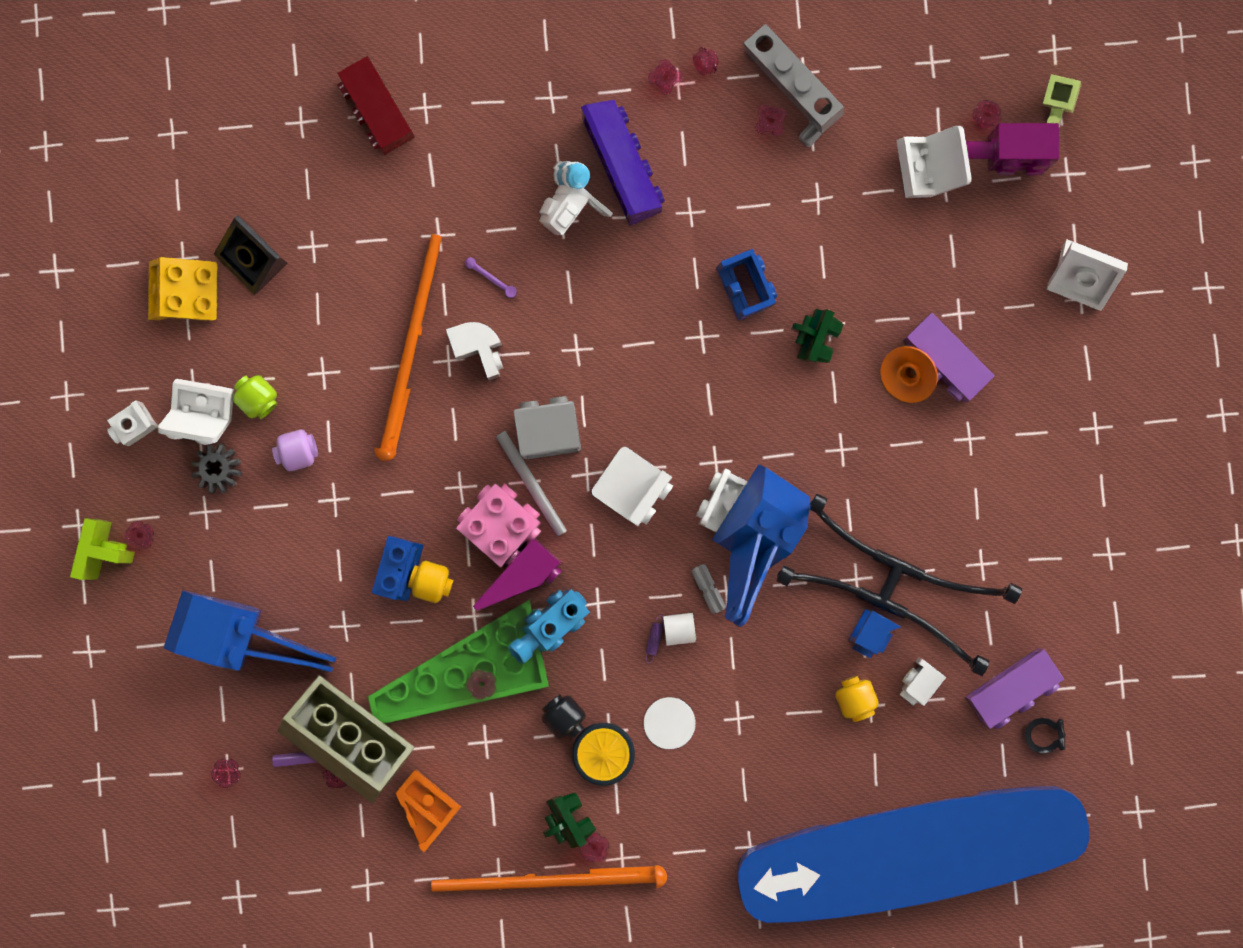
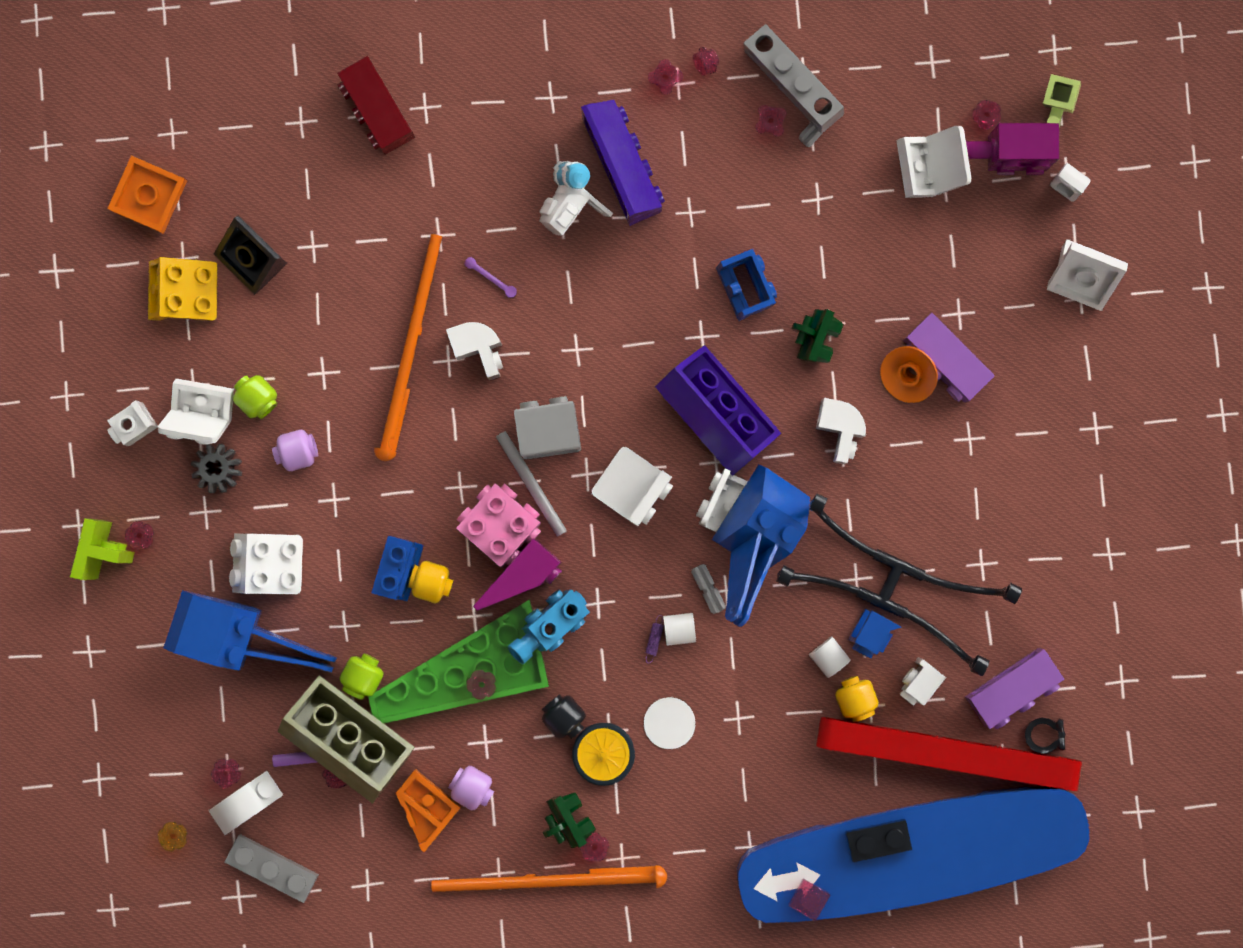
(147, 194): none -> orange plate
(165, 839): none -> clear yellow plate
(245, 802): none -> white brick
(266, 564): none -> white bracket
(271, 868): none -> light grey plate
(361, 676): none -> lime head
(471, 788): none -> lavender head
(717, 409): none -> dark purple slope
(809, 899): none -> clear pink plate
(830, 657): none -> white brick
(842, 419): none -> white brick
(878, 840): none -> black plate
(949, 753): none -> red beam
(1070, 182): none -> white brick

